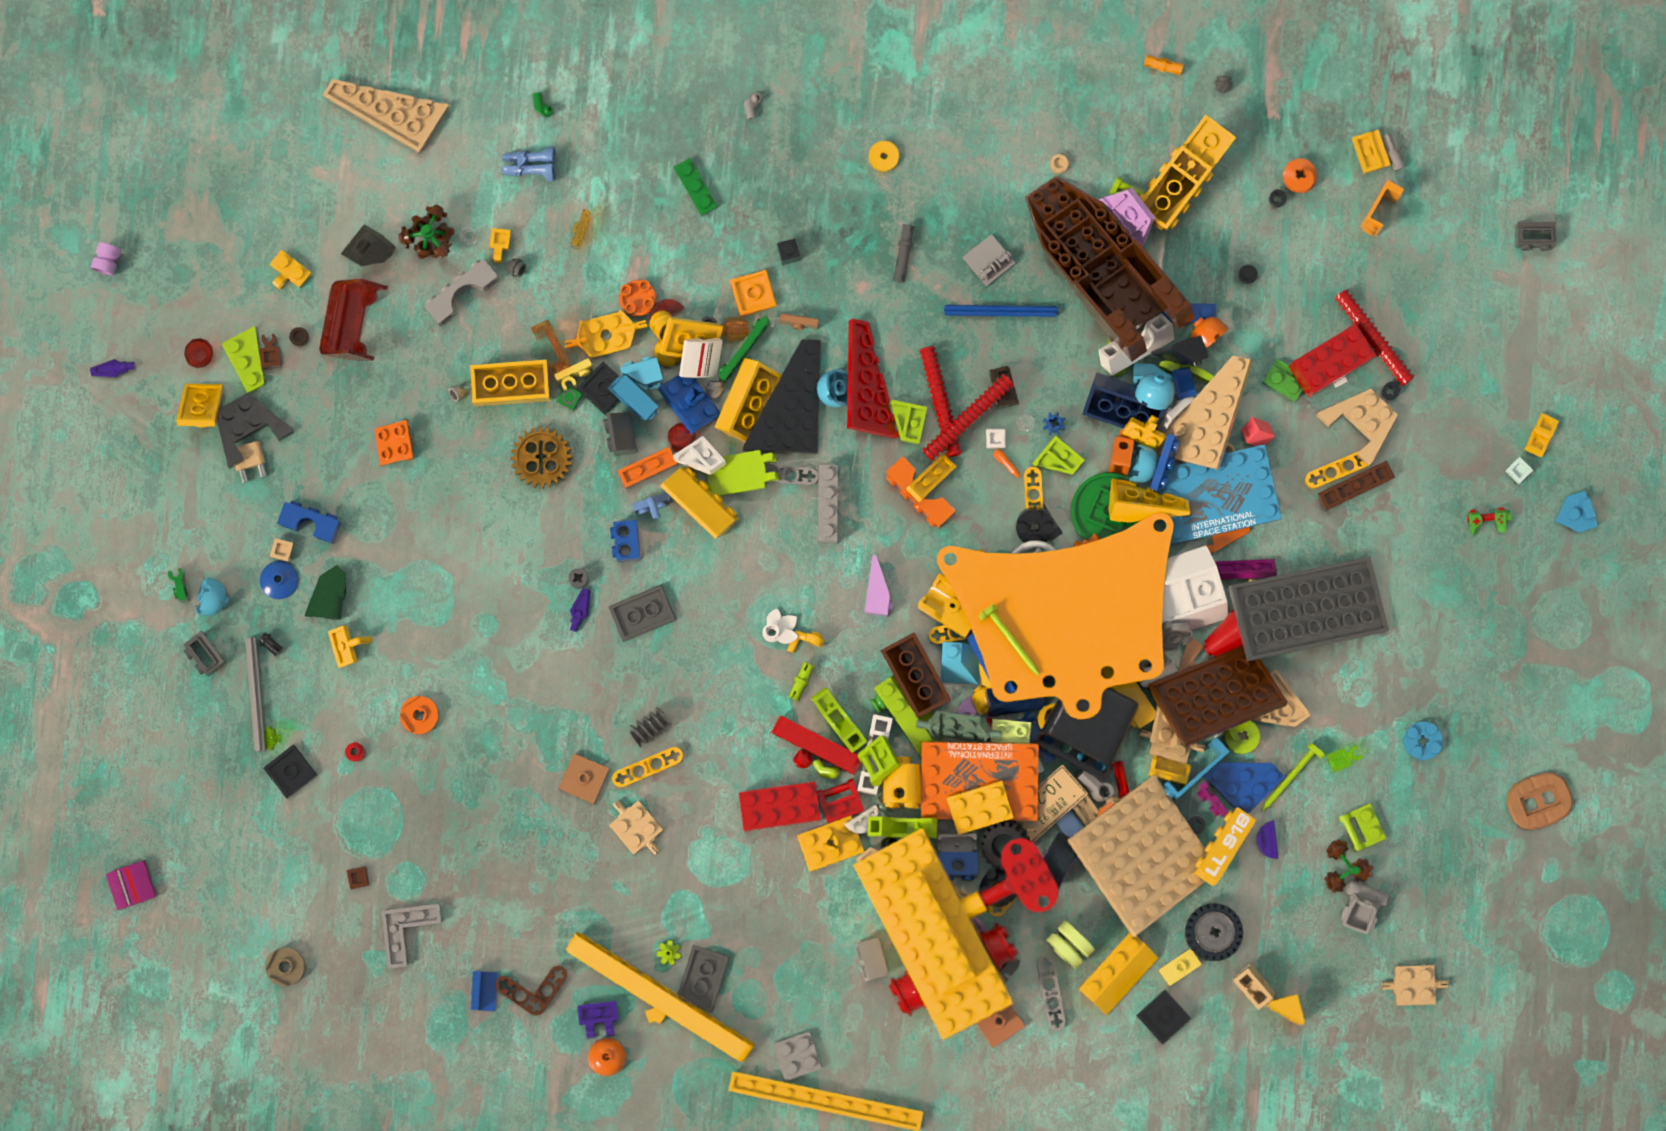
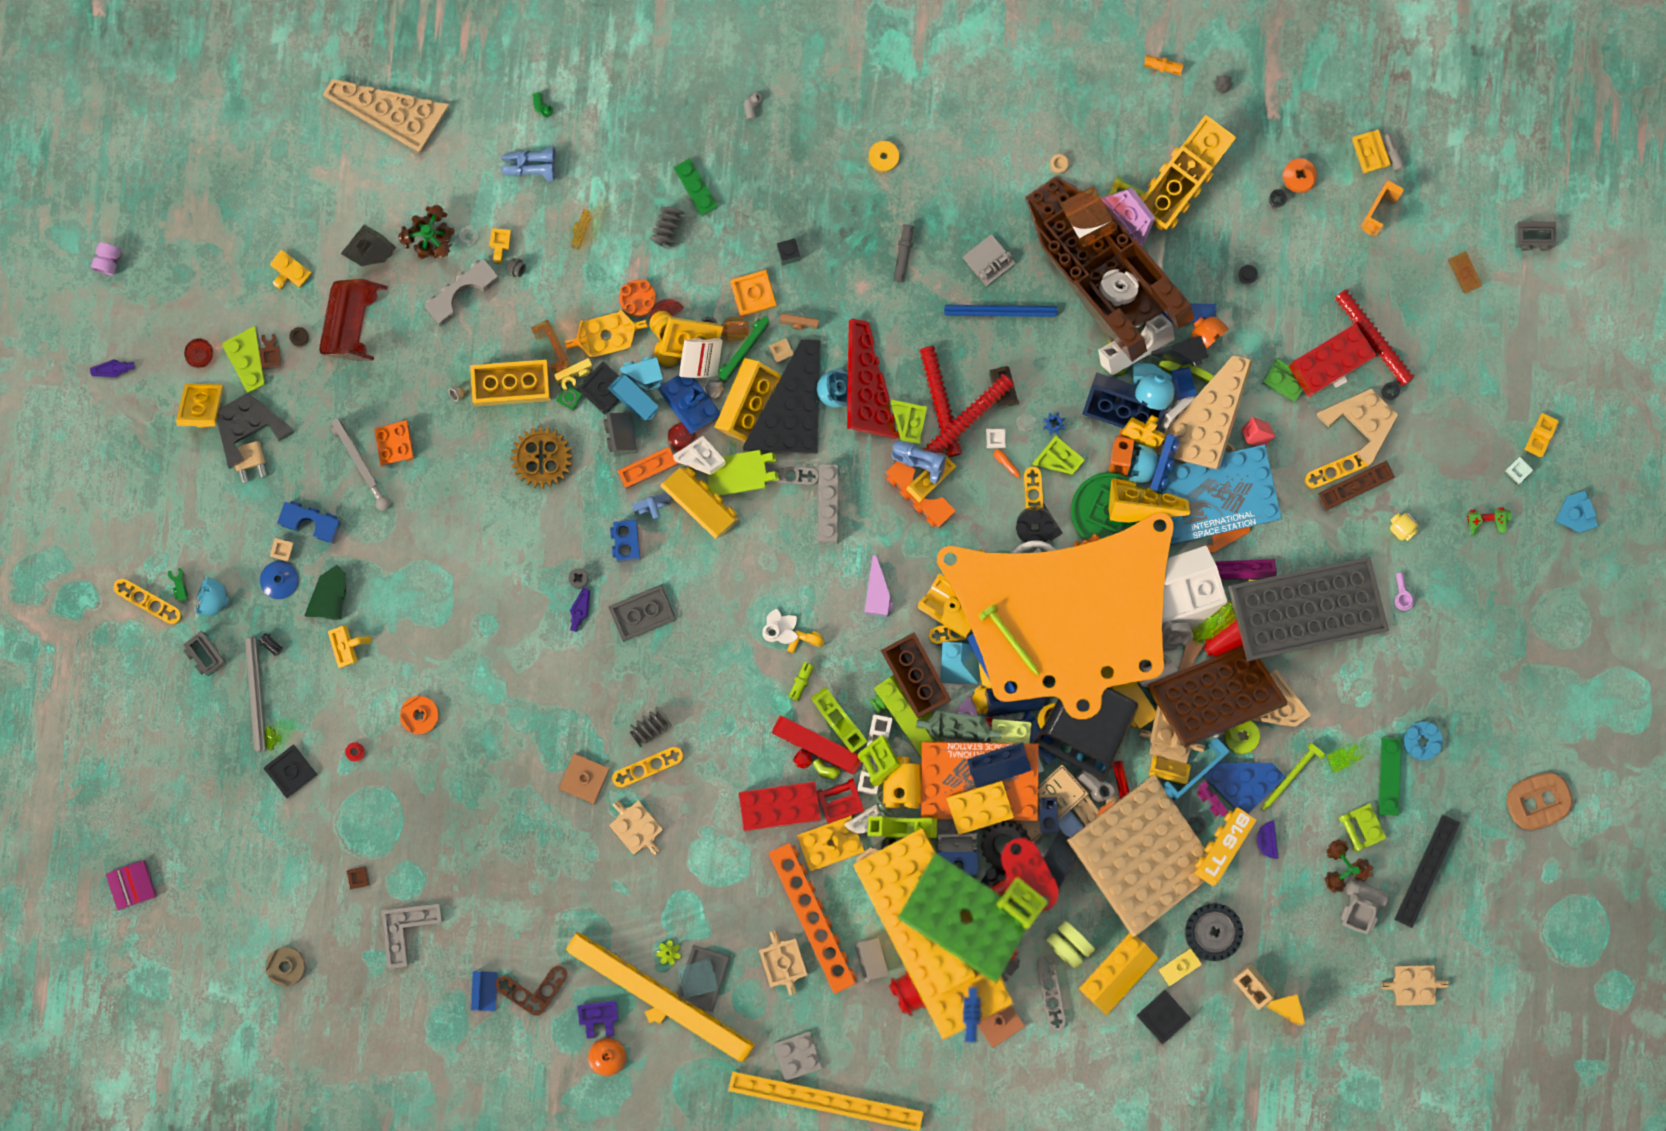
(148, 600): none -> yellow beam
(382, 502): none -> light grey plate
(666, 226): none -> dark grey piece
(697, 978): none -> clear light blue piece
(778, 857): none -> orange brick
(781, 350): none -> tan plate
(783, 962): none -> tan plate
(913, 457): none -> medium blue piece
(935, 910): none -> bright green plate
(971, 1014): none -> blue hinge
(999, 765): none -> dark blue panel
(1025, 898): none -> lime plate
(1049, 815): none -> dark blue leg
(1088, 216): none -> clear orange panel
(1114, 294): none -> white plate
(1215, 623): none -> clear neon green hinge
(1389, 776): none -> green plate
(1403, 526): none -> light yellow head
(1404, 600): none -> lavender plate
(1427, 871): none -> black plate
(1464, 272): none -> clear orange plate

